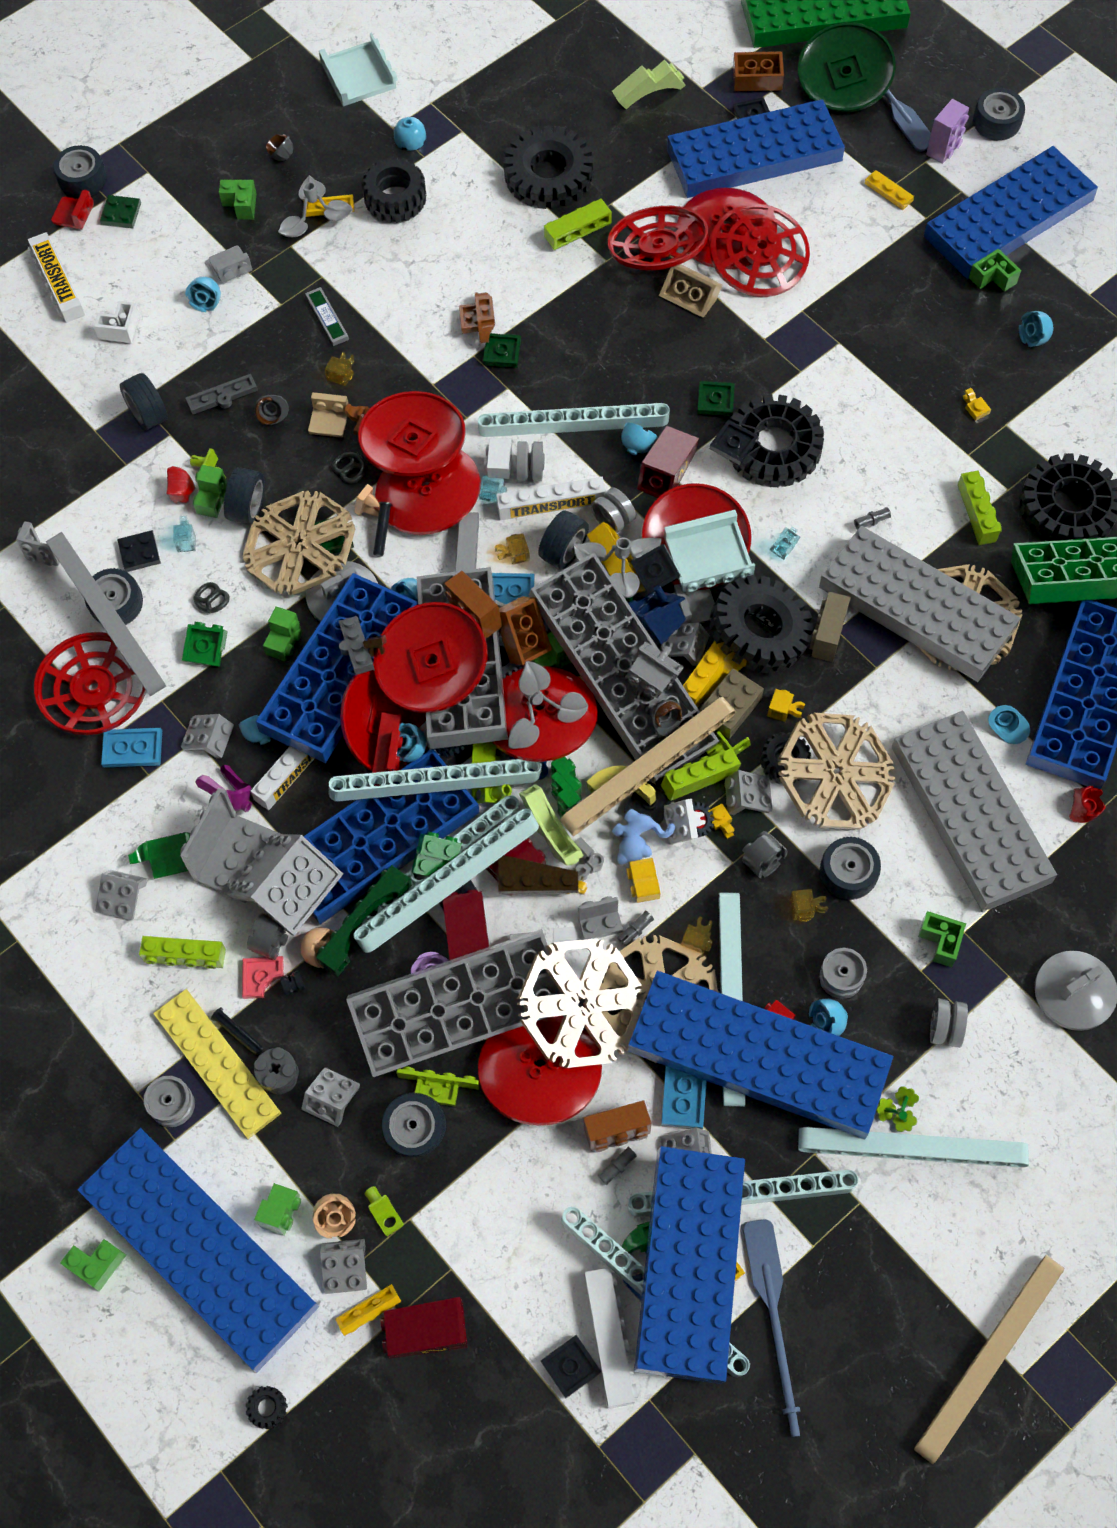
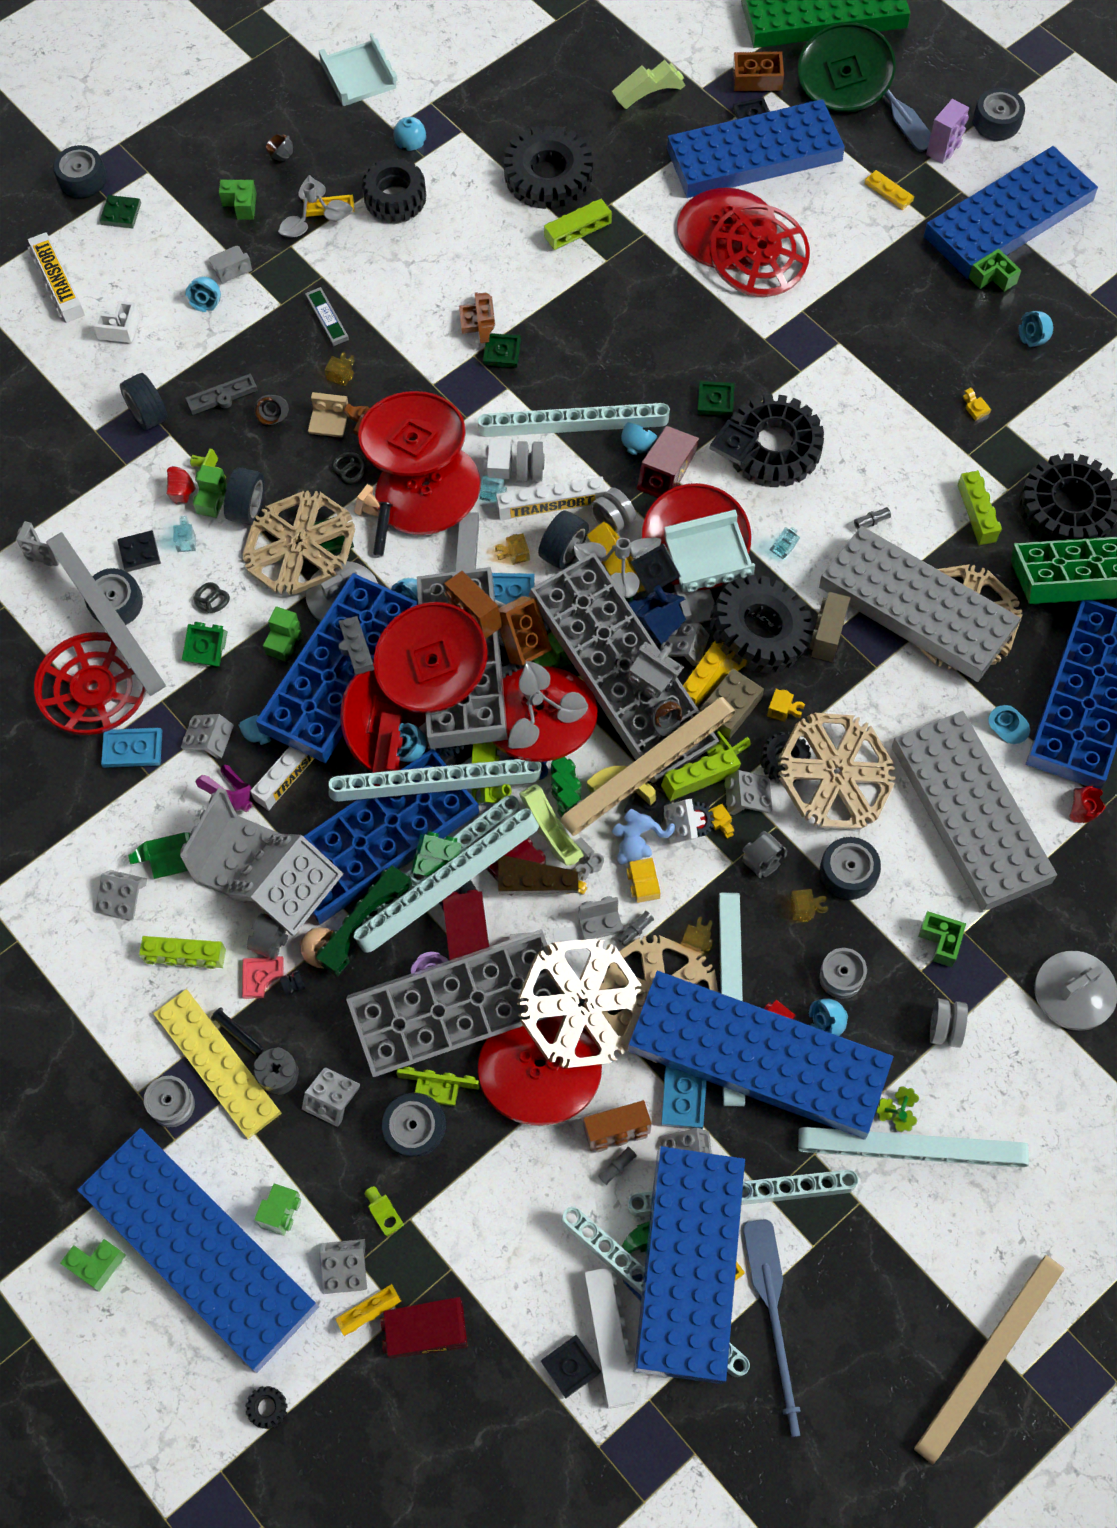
(73, 211): red bracket -> none
(333, 1215): light nougat cylinder -> none
(375, 642): dark brown tile -> none
(658, 242): red dish -> none
(690, 289): tan slope -> none

